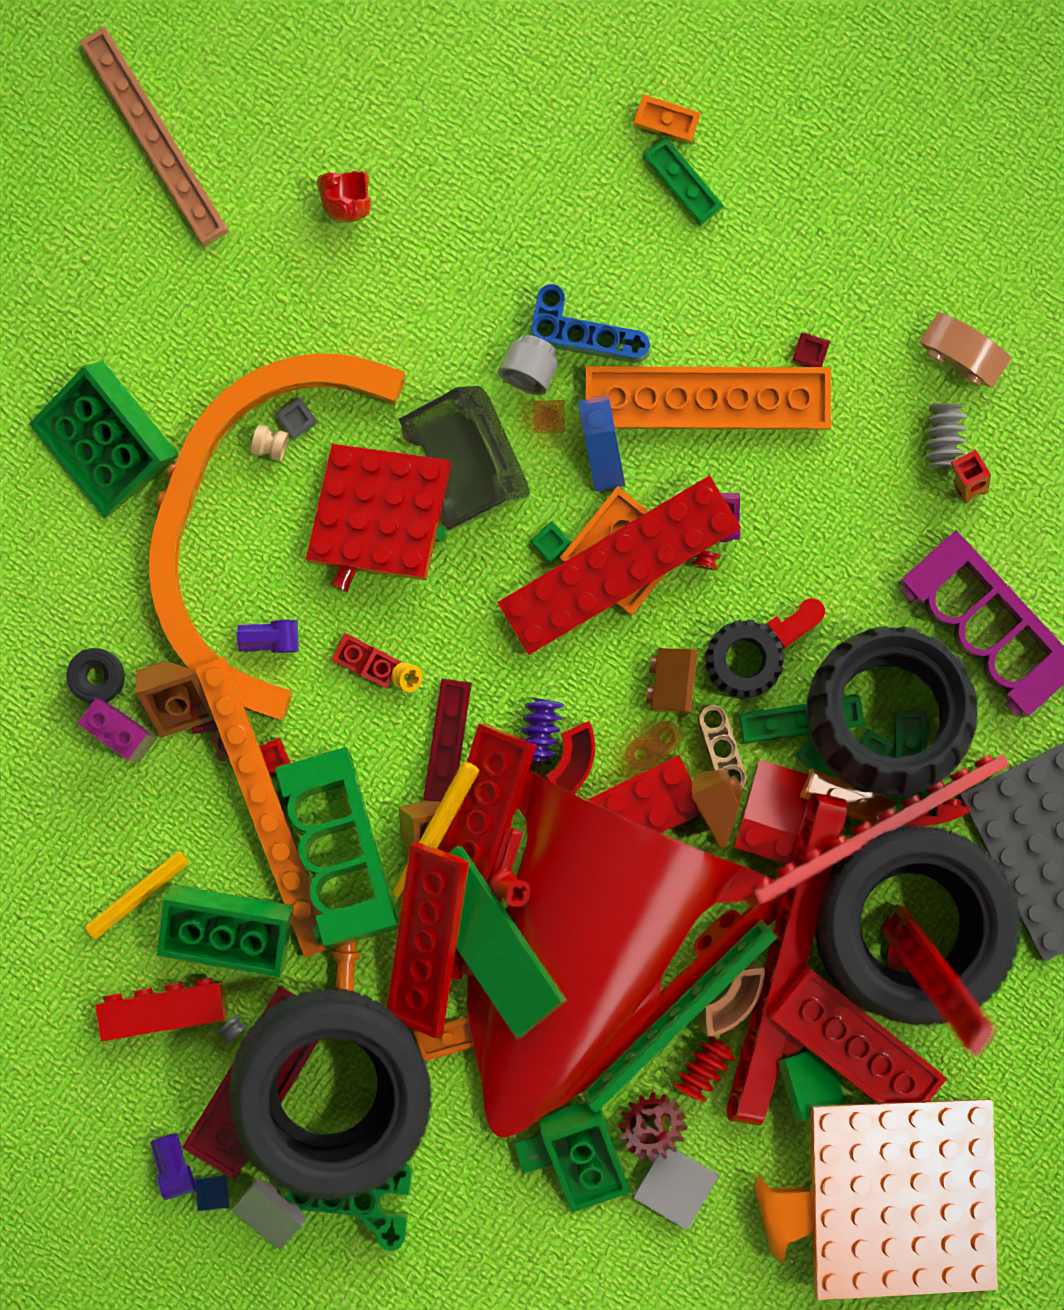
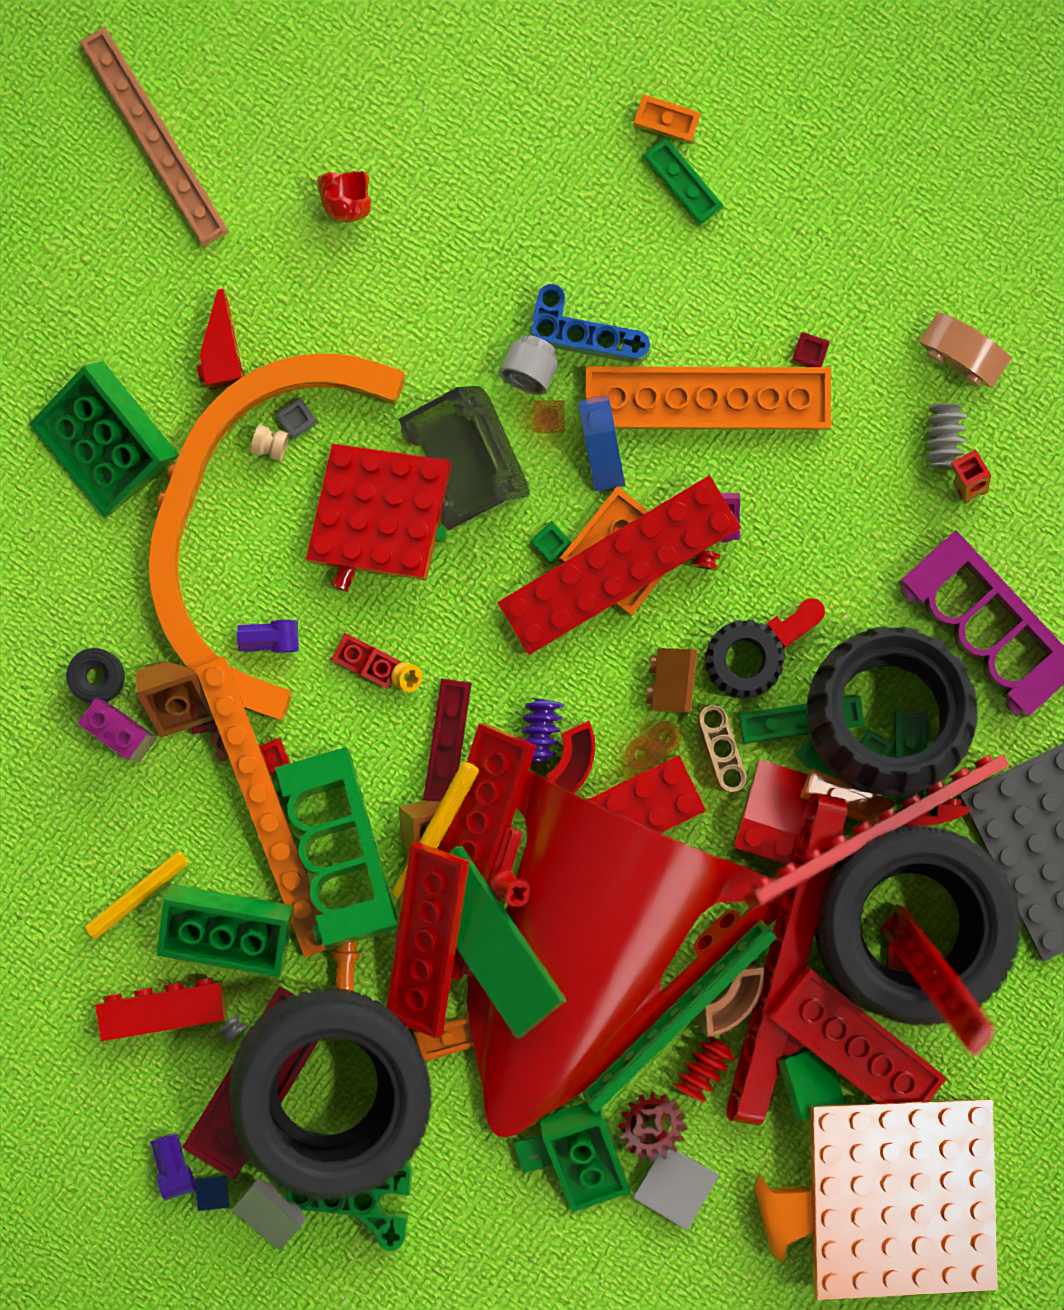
(219, 351): none -> red slope
(718, 801): dark orange slope -> none

